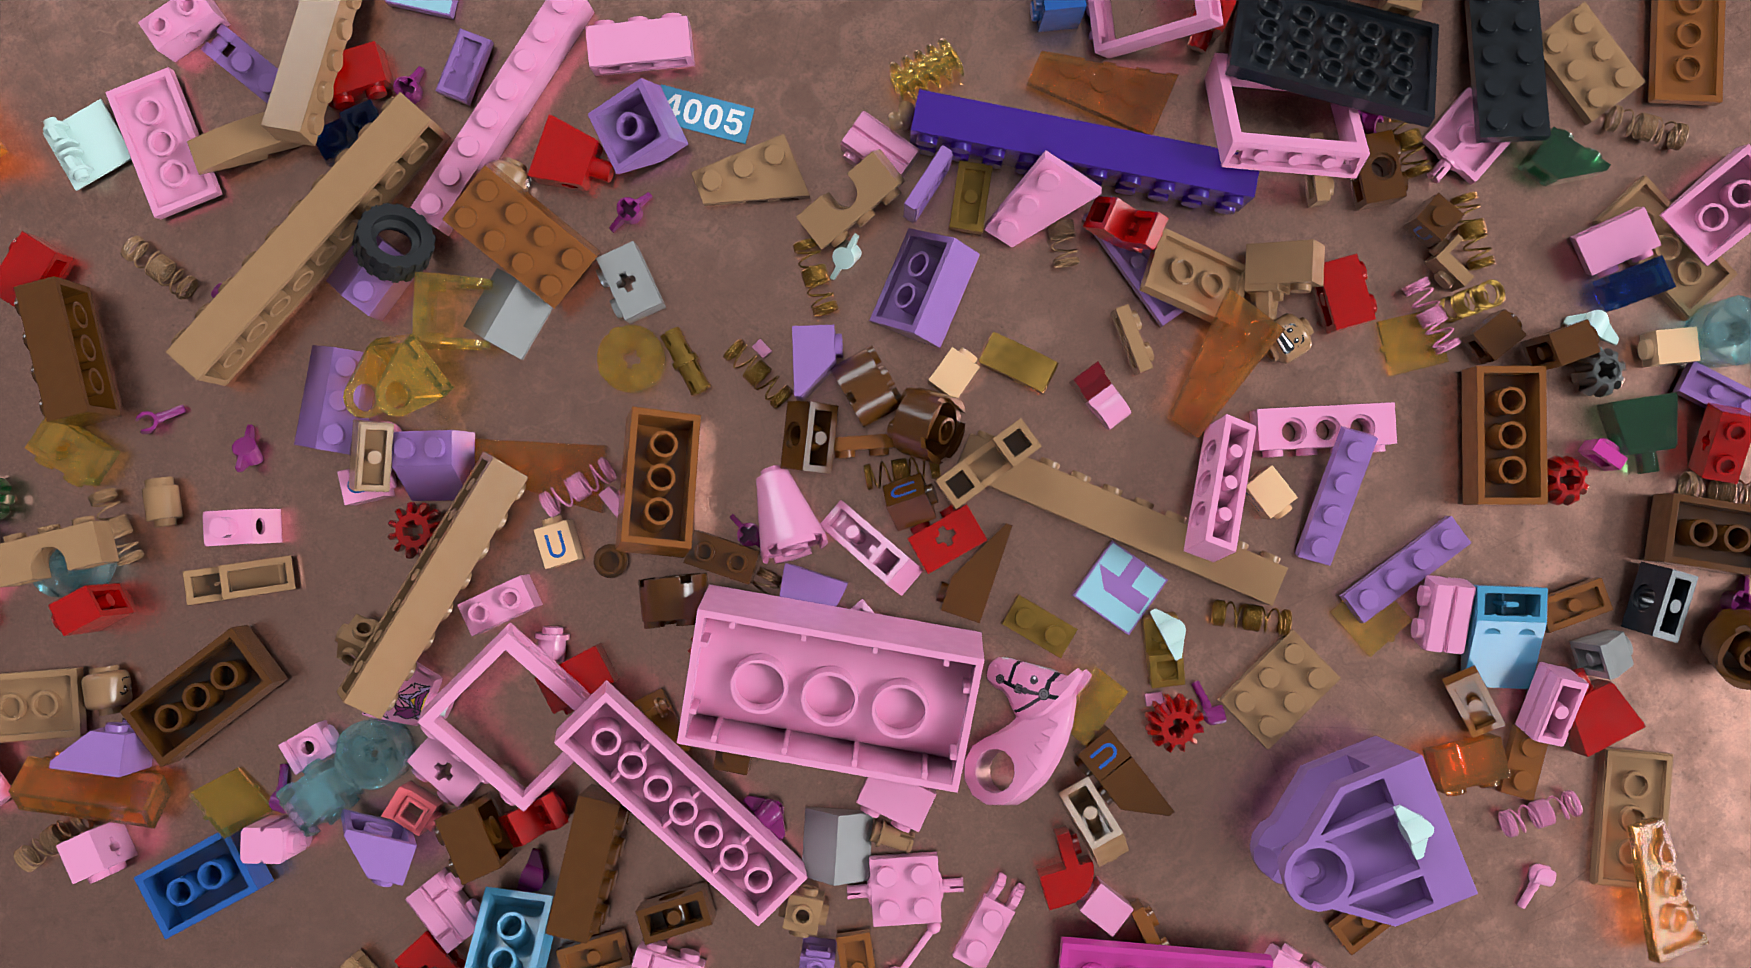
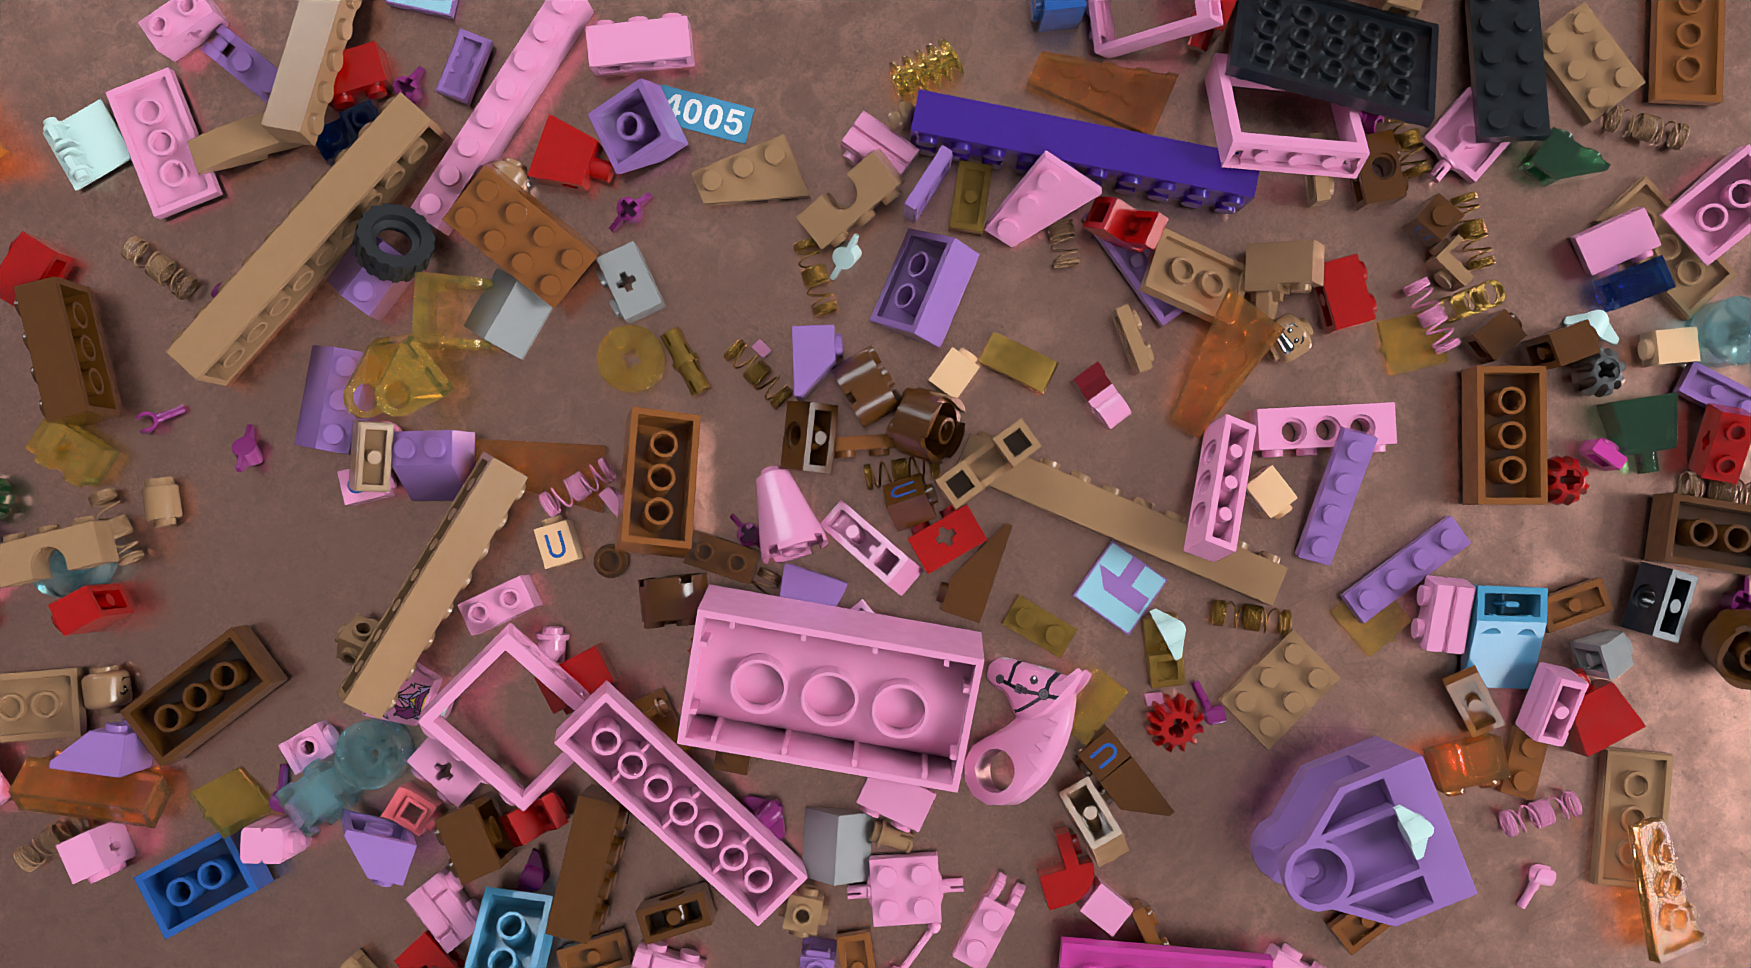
(238, 580): medium nougat slope -> none
(239, 527): bright pink torso -> none
(407, 521): red gear -> none

